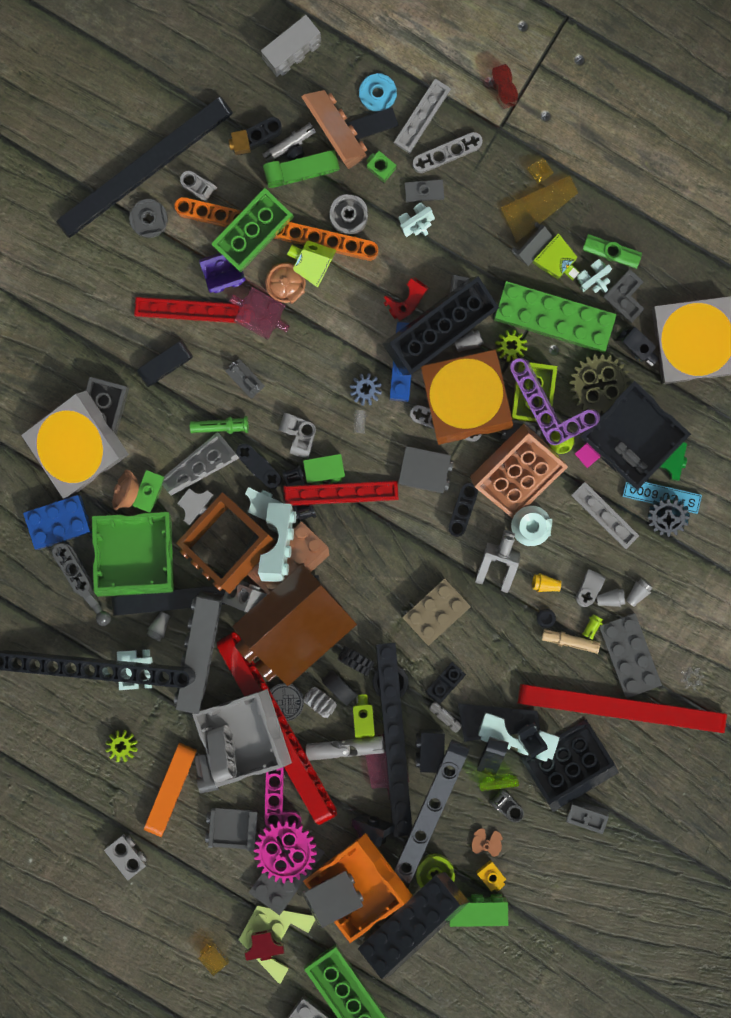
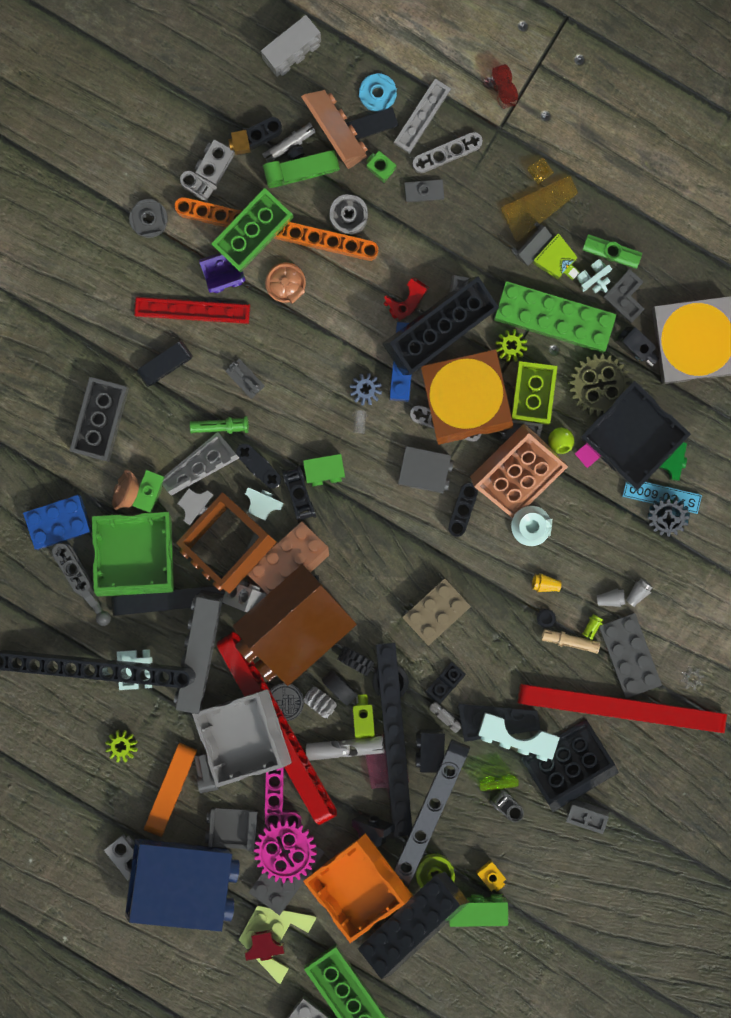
(74, 444): tile -> none
(144, 167): black beam -> none
(158, 626): light grey cone -> none
(180, 885): none -> dark blue brick
(213, 958): clear yellow brick -> none
(219, 164): none -> light grey brick
(221, 754): light grey beam -> none
(259, 313): clear pink plate -> none
(274, 564): light aqua arch -> none
(301, 444): light grey piece -> none
(311, 261): lime torso -> none
(333, 899): dark grey brick -> none
(341, 493): red tile -> none
(417, 223): light aqua hips -> none
(469, 341): light grey cone -> none
(480, 843): nougat piece -> none
(492, 756): black beam -> none
(501, 553): light grey piece -> none
(531, 740): black bracket -> none
(546, 407): medium lavender beam -> none
(591, 584): light grey piece -> none
(605, 515): light grey plate -> none
(631, 458): dark grey axle -> none

